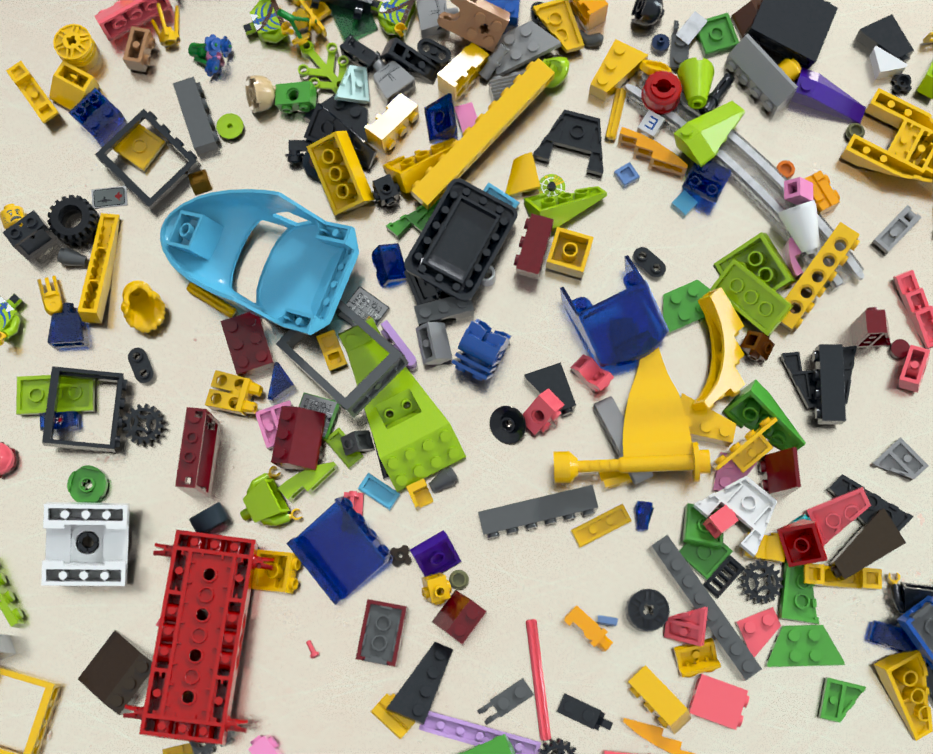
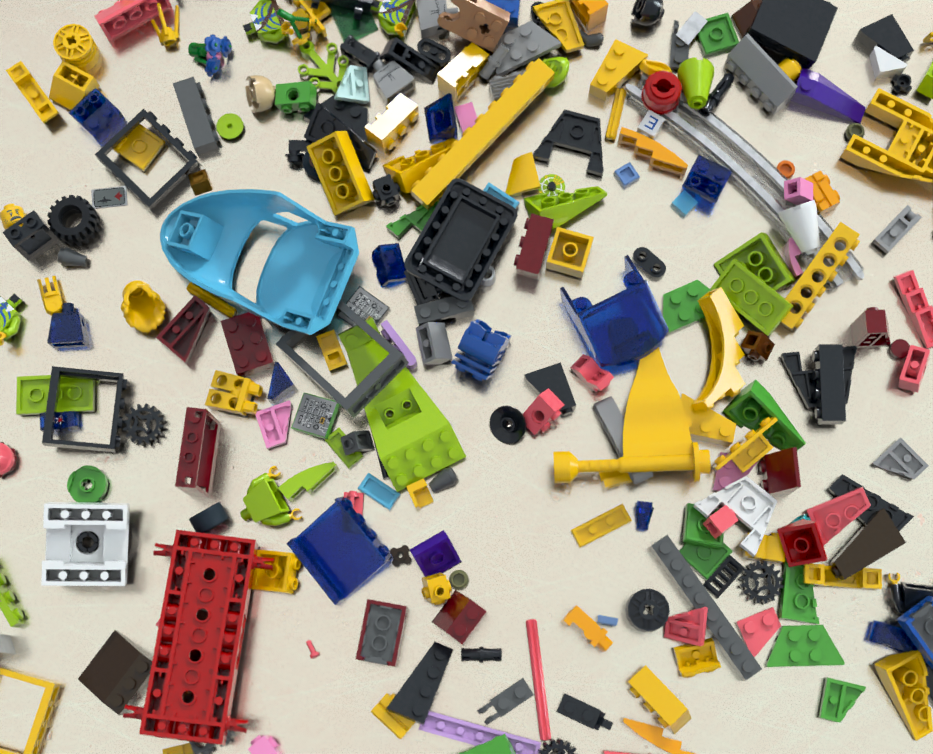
(99, 270): yellow slope -> none
(138, 49): medium nougat brick -> none
(140, 365): black plate -> none
(185, 329): none -> dark red wedge
(298, 438): dark red slope -> none
(481, 654): none -> black pin
(537, 511): dark grey brick -> none
(660, 43): dark blue tile -> none
(706, 133): lime wedge -> none
(718, 701): coral panel -> none

